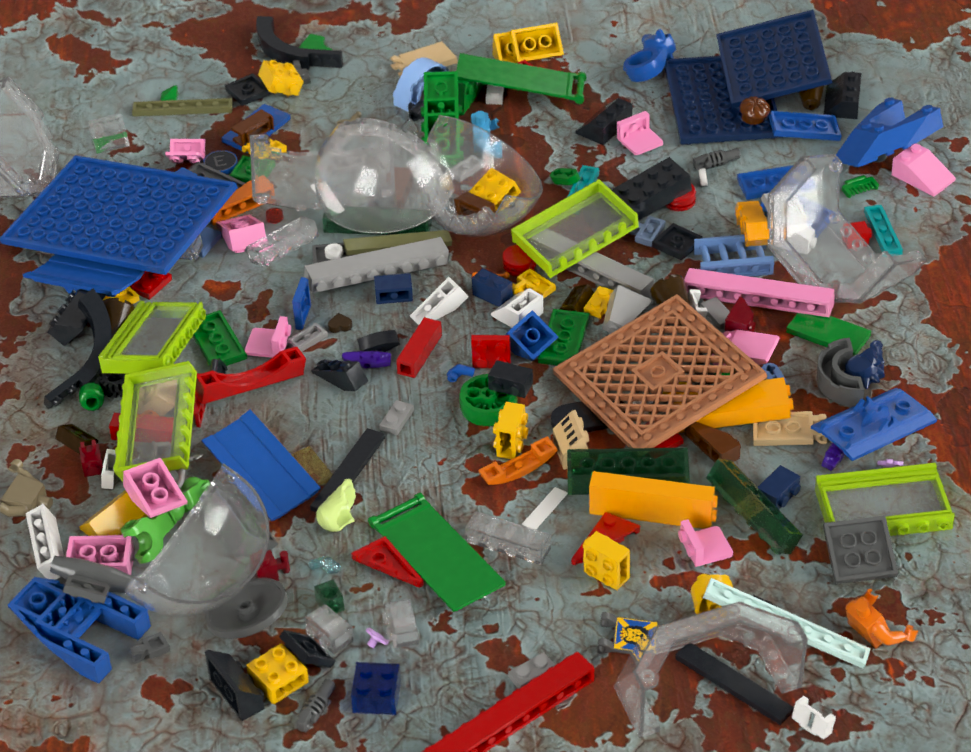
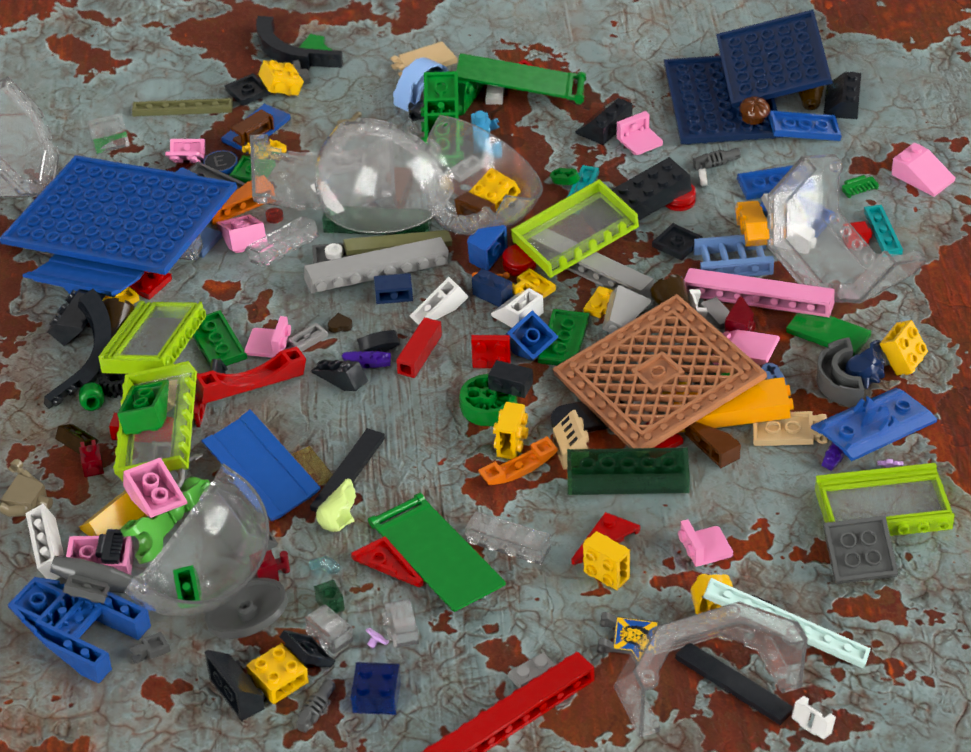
(107, 476): white piece -> none
(110, 546): none -> black piece
(144, 407): none -> green slope
(170, 93): green slope -> none
(187, 583): none -> green slope
(301, 303): blue tile -> none
(396, 417): light grey plate -> none
(459, 370): blue arm -> none
(487, 246): none -> blue slope
(528, 44): yellow slope -> none
(544, 509): white sticker -> none
(577, 298): dark brown slope -> none
(648, 231): sand blue plate -> none
(652, 59): blue animal -> none
(652, 500): light orange brick -> none
(754, 507): clear green brick -> none
(781, 486): dark blue brick -> none
(871, 623): orange torso -> none
(888, 130): blue wedge -> none
(904, 347): none -> yellow brick

